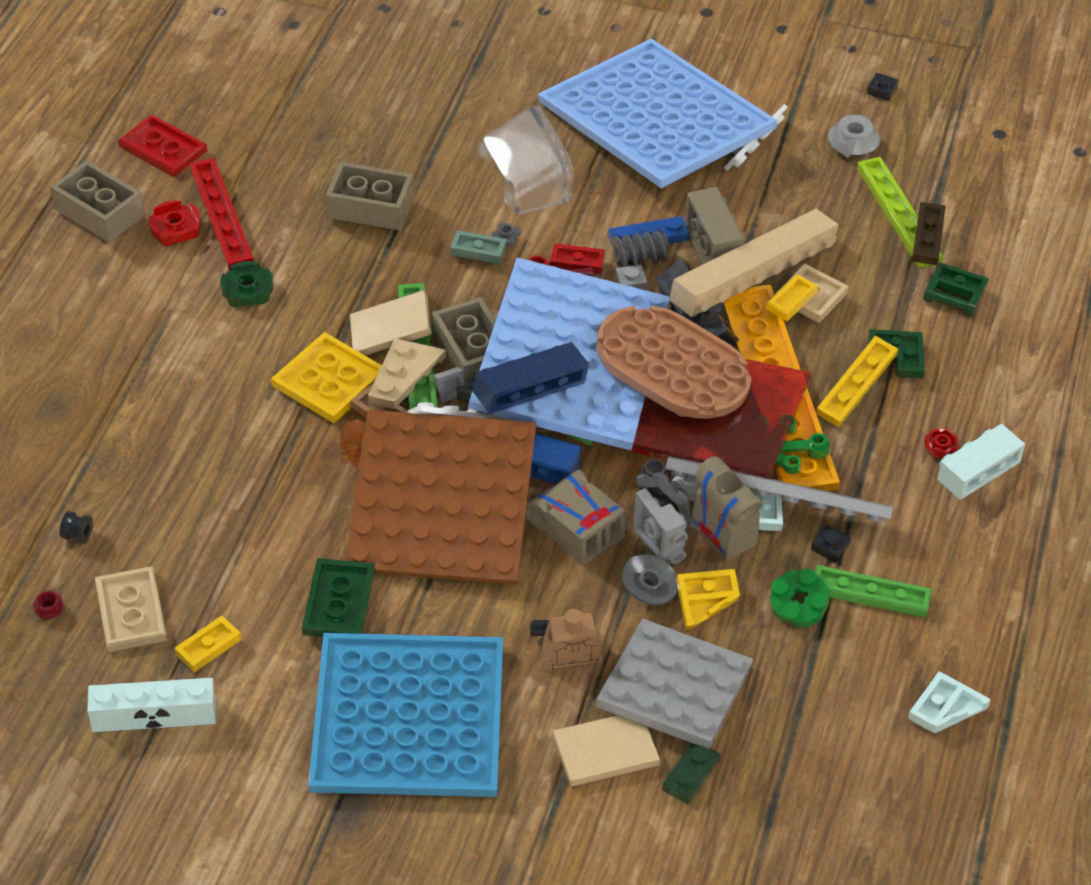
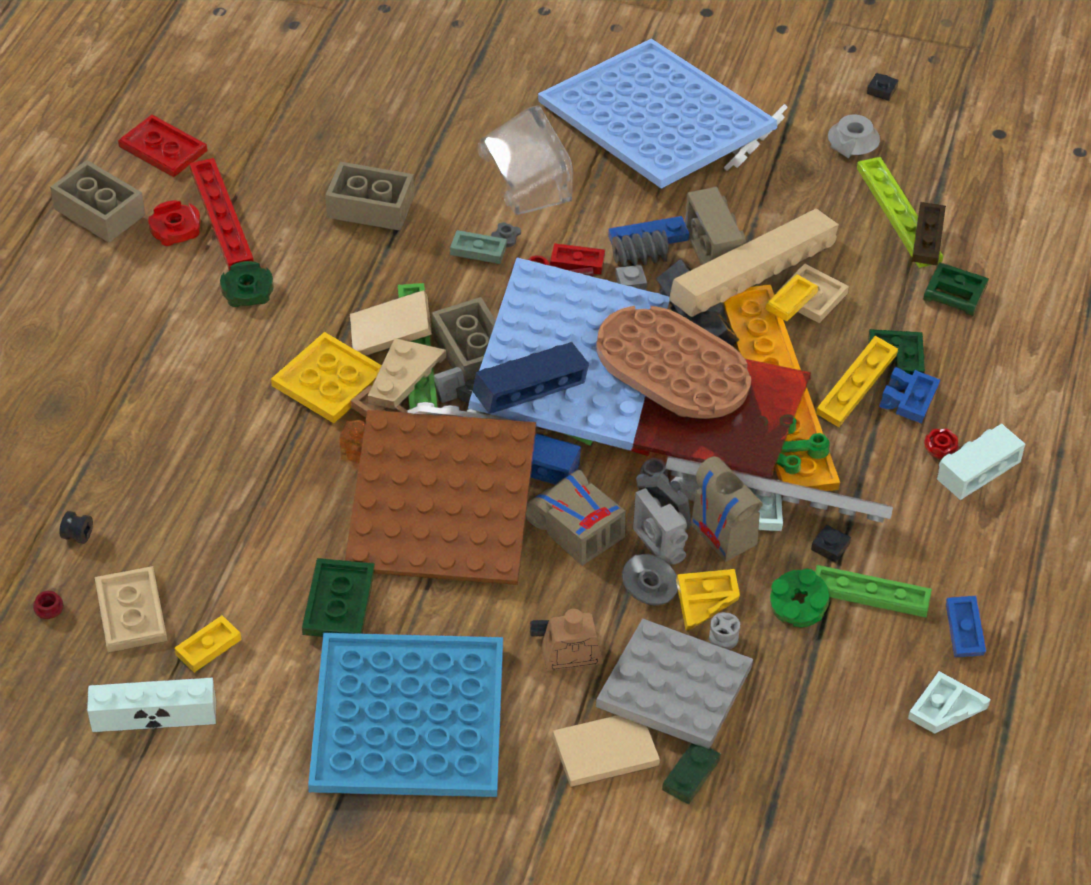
(729, 626): none -> light grey wheel
(917, 397): none -> blue plate
(965, 626): none -> blue plate

